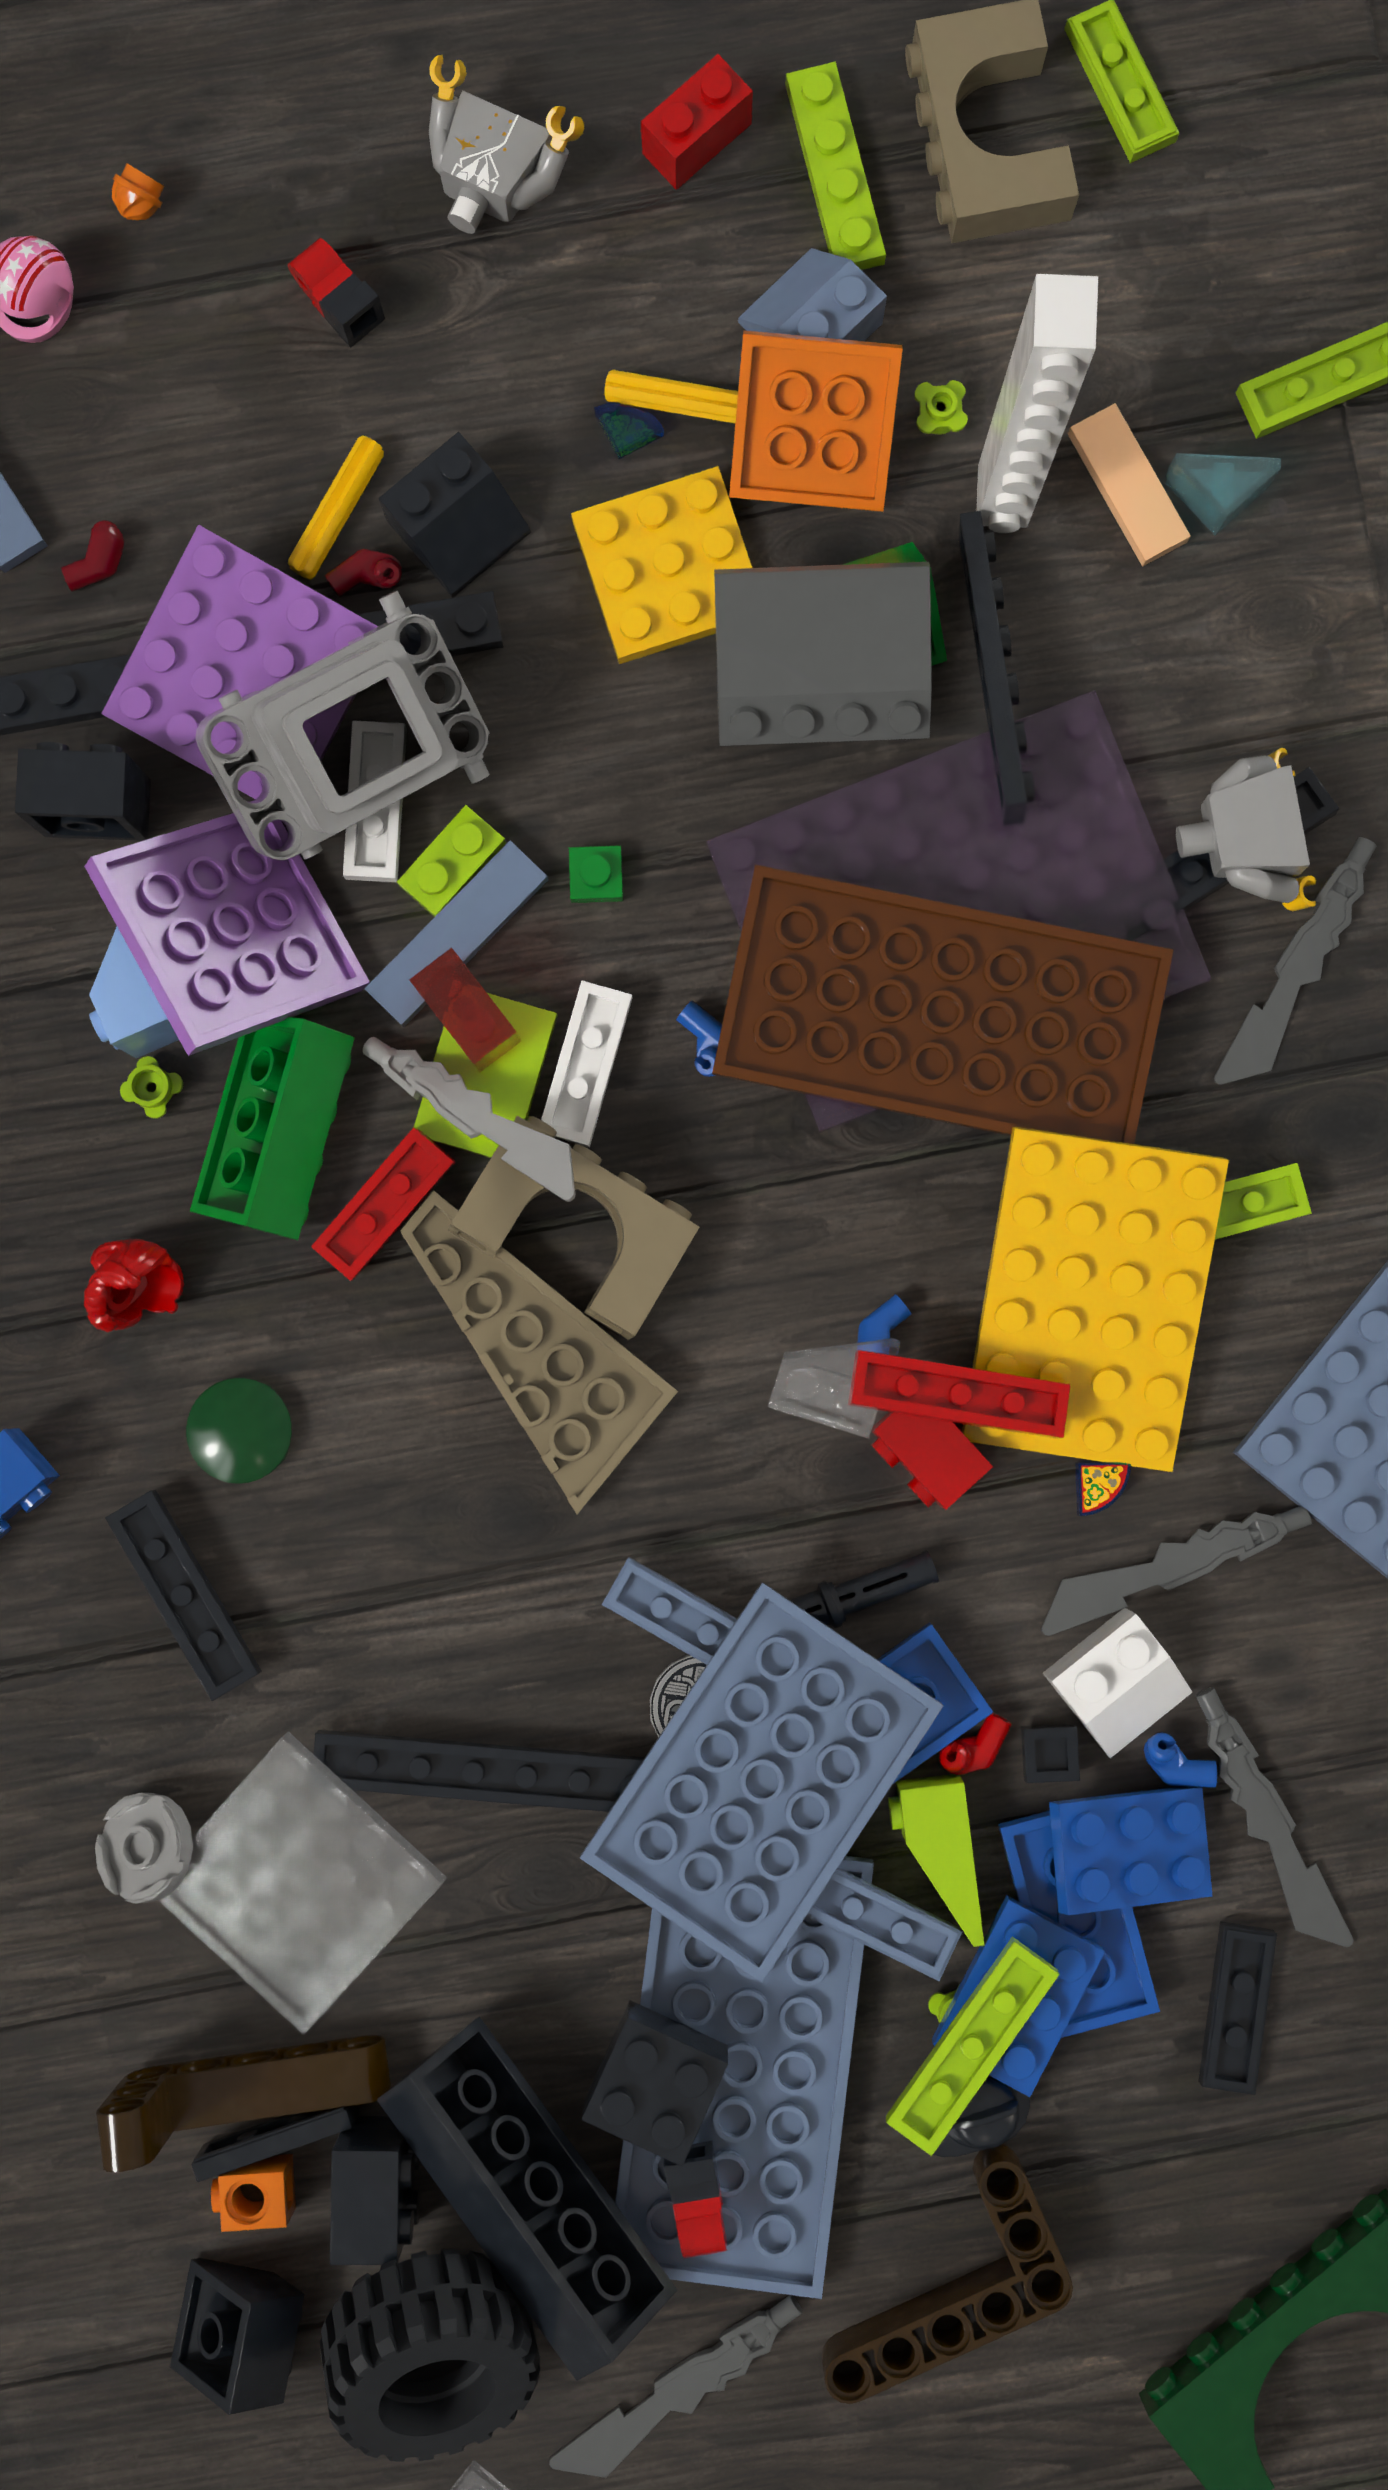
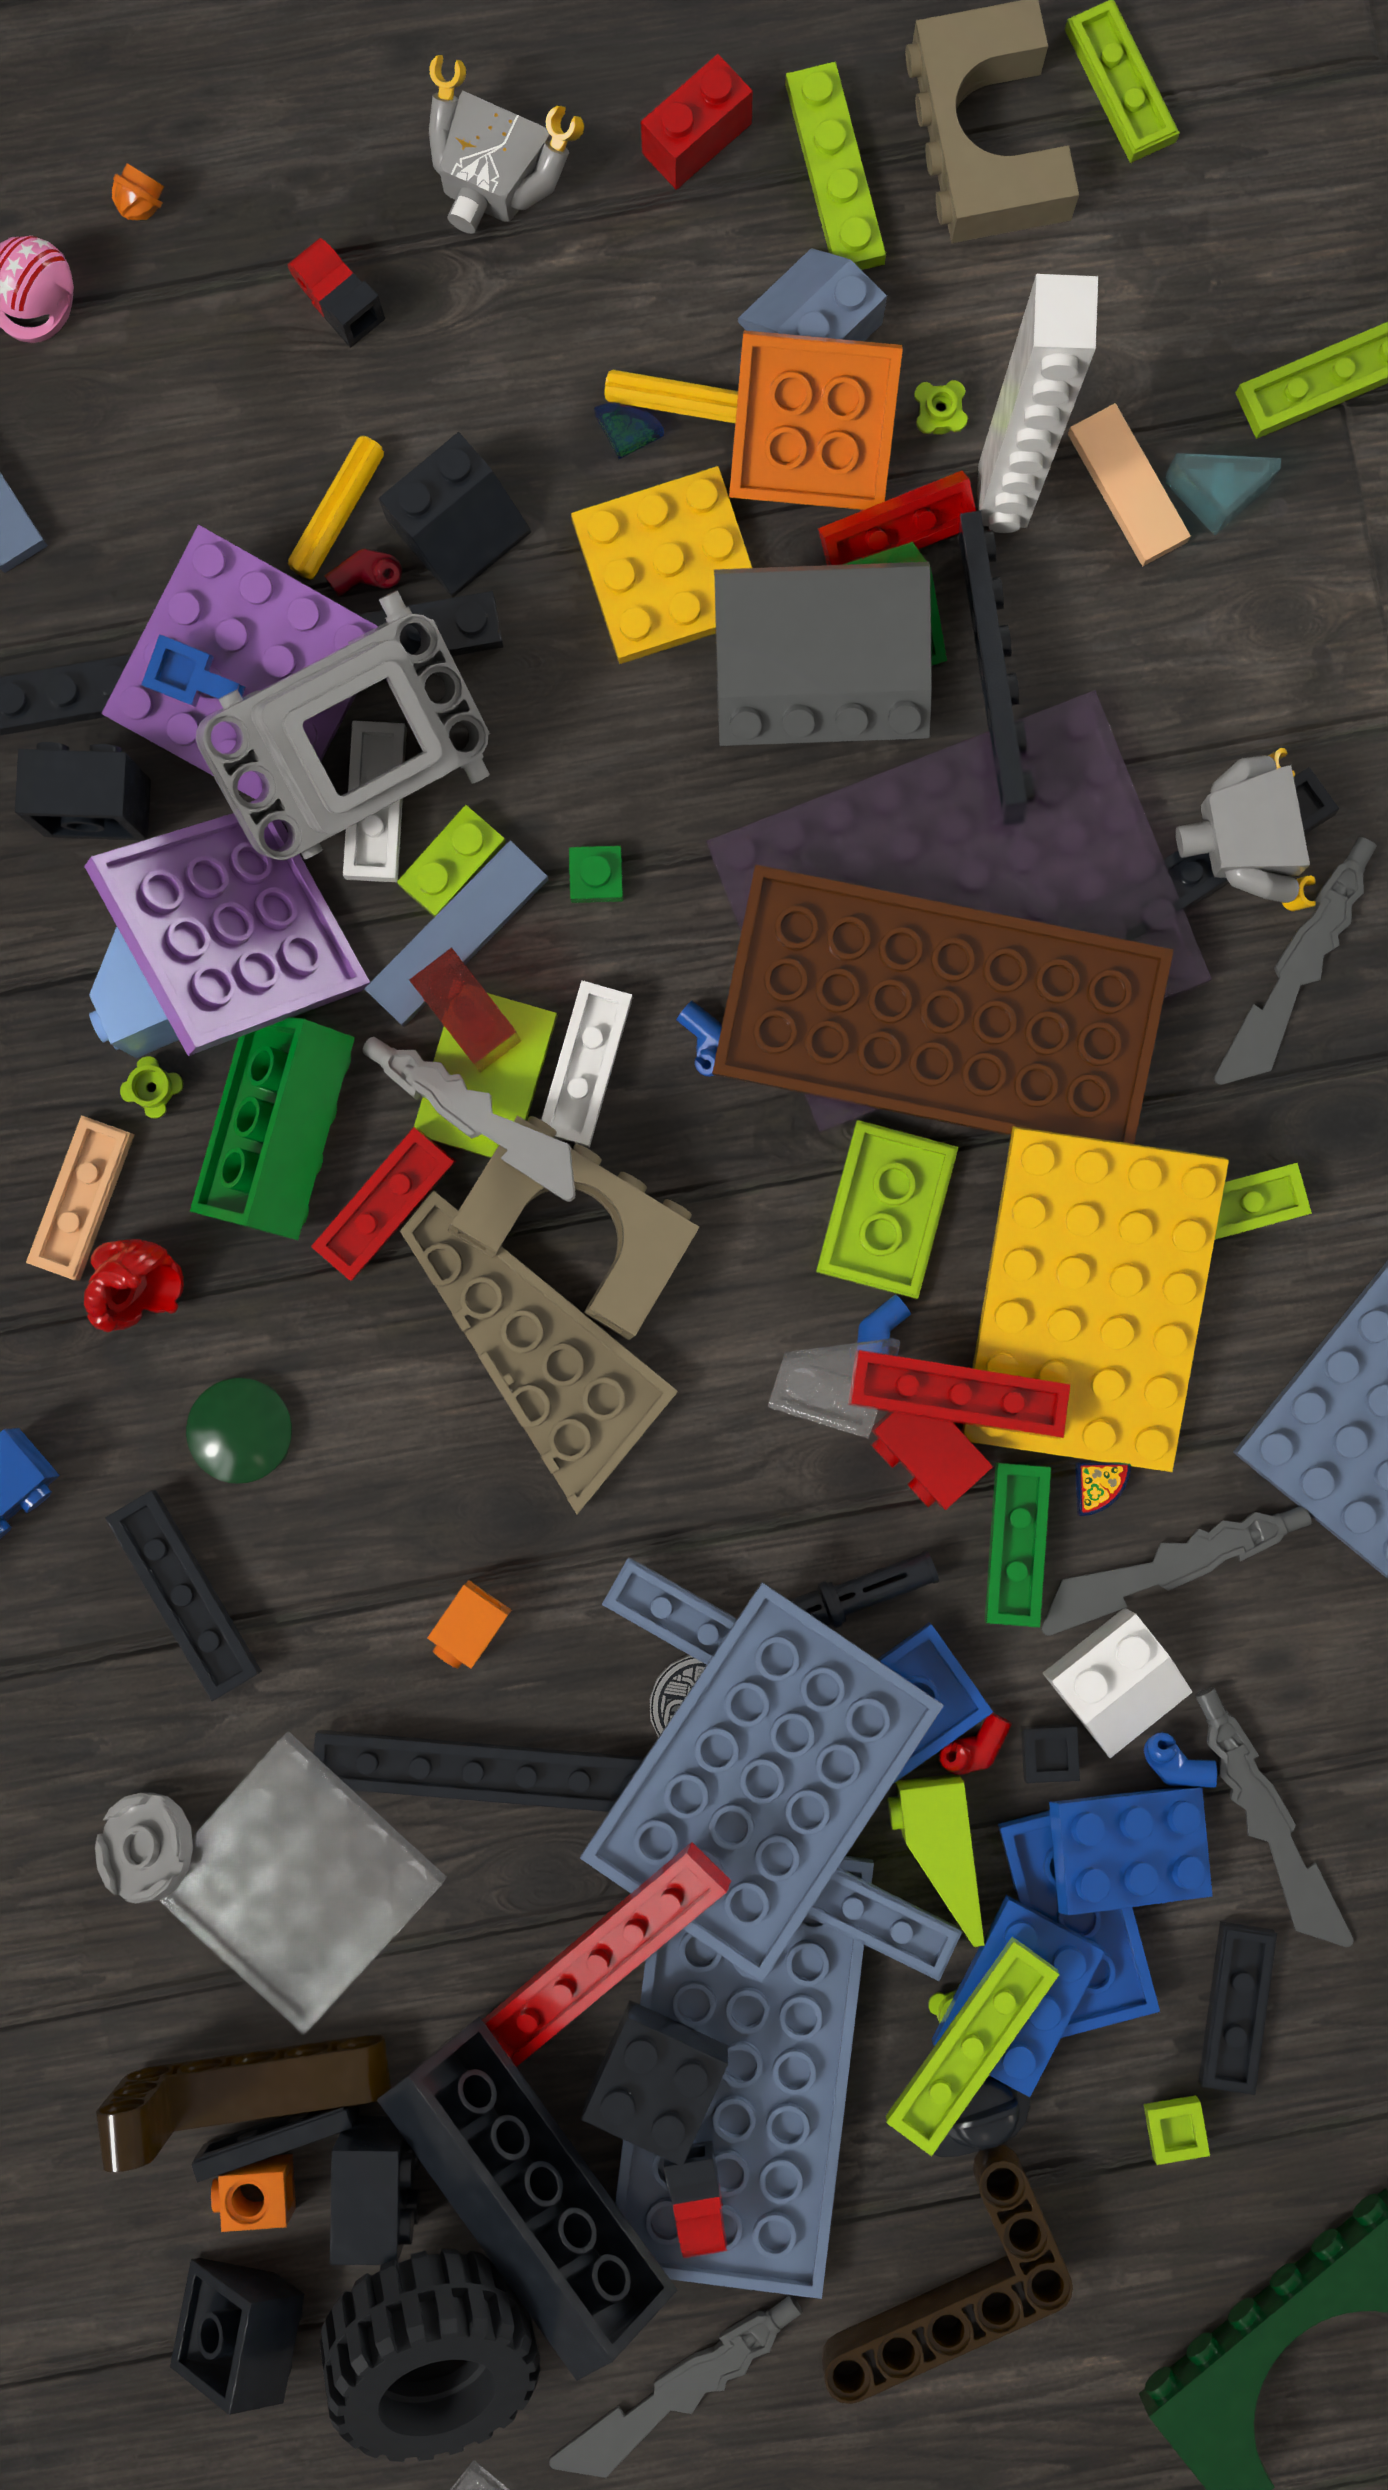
(80, 1198): none -> light nougat tile
(101, 557): dark red arm -> none
(184, 673): none -> blue plate
(468, 1626): none -> orange brick
(607, 1952): none -> plate
(887, 1209): none -> lime tile
(915, 517): none -> red plate
(1017, 1544): none -> green plate
(1176, 2130): none -> lime plate

